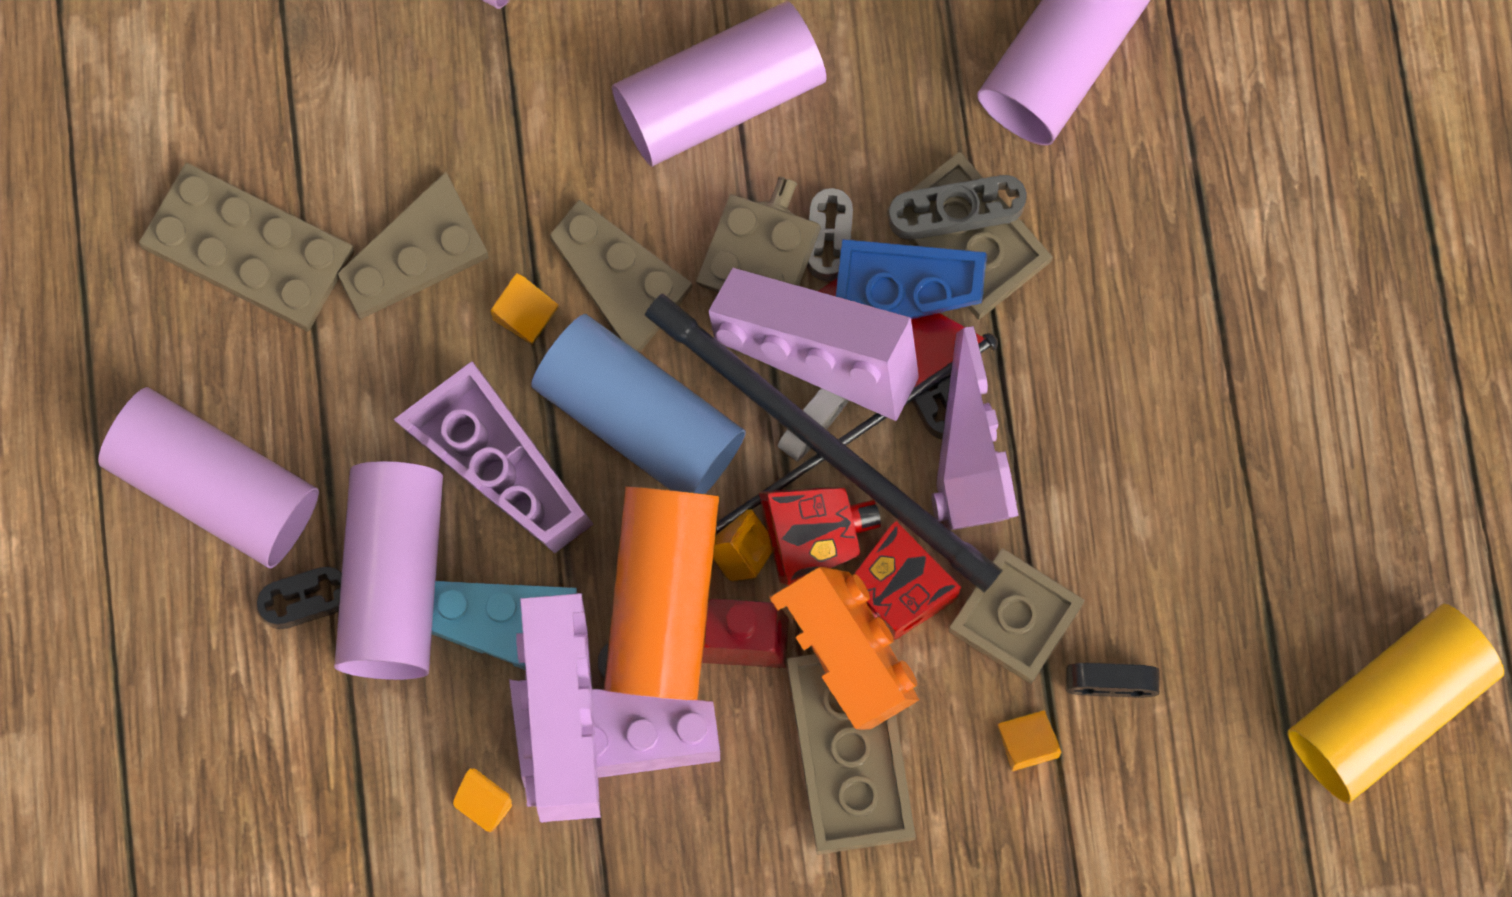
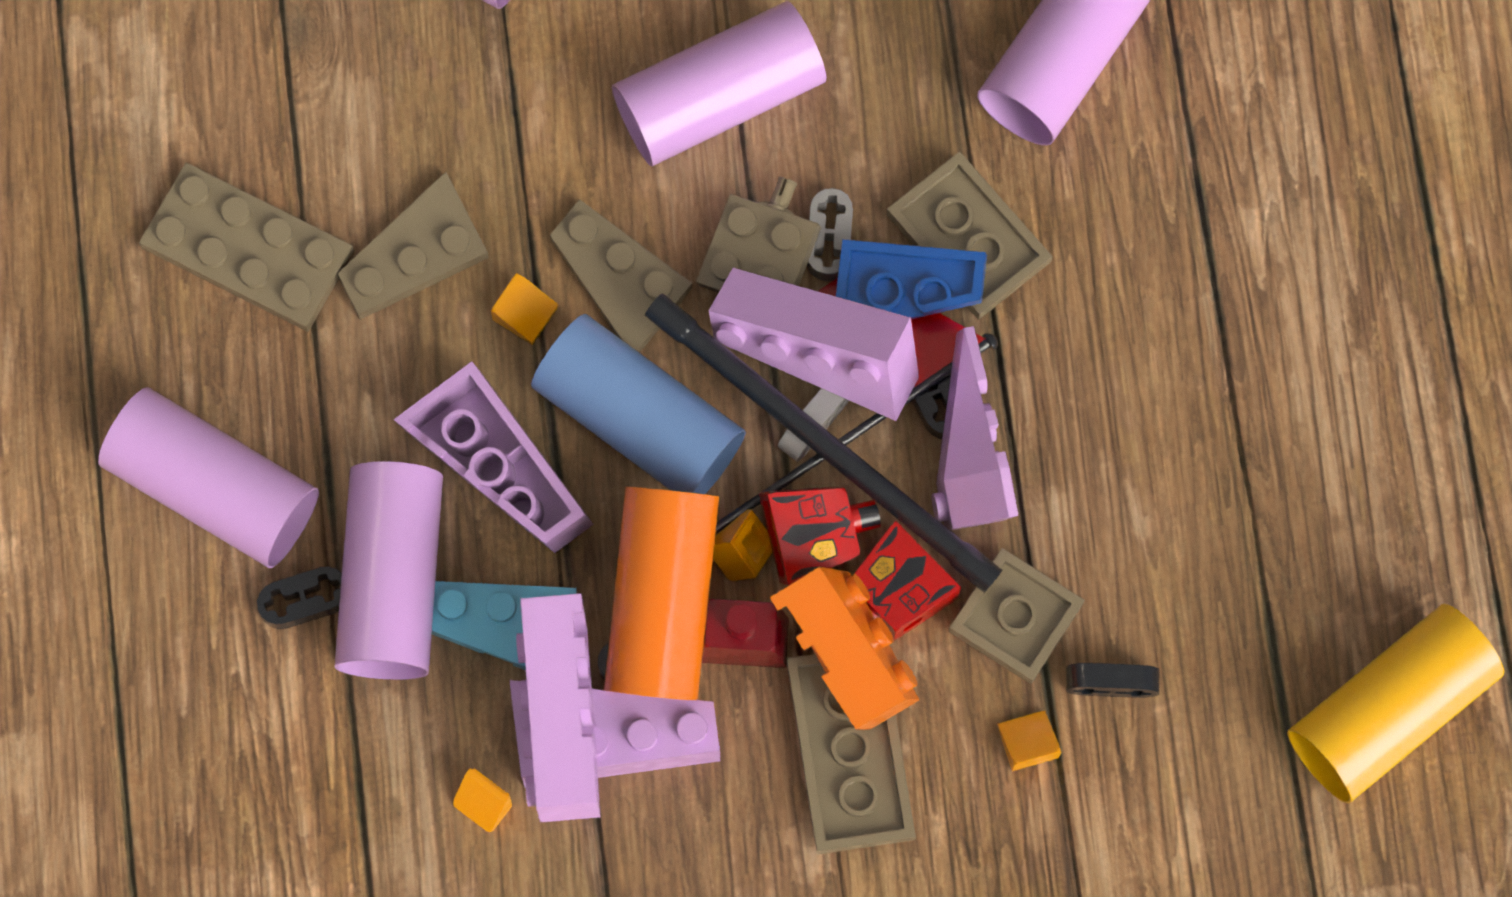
(993, 211): dark grey beam -> none

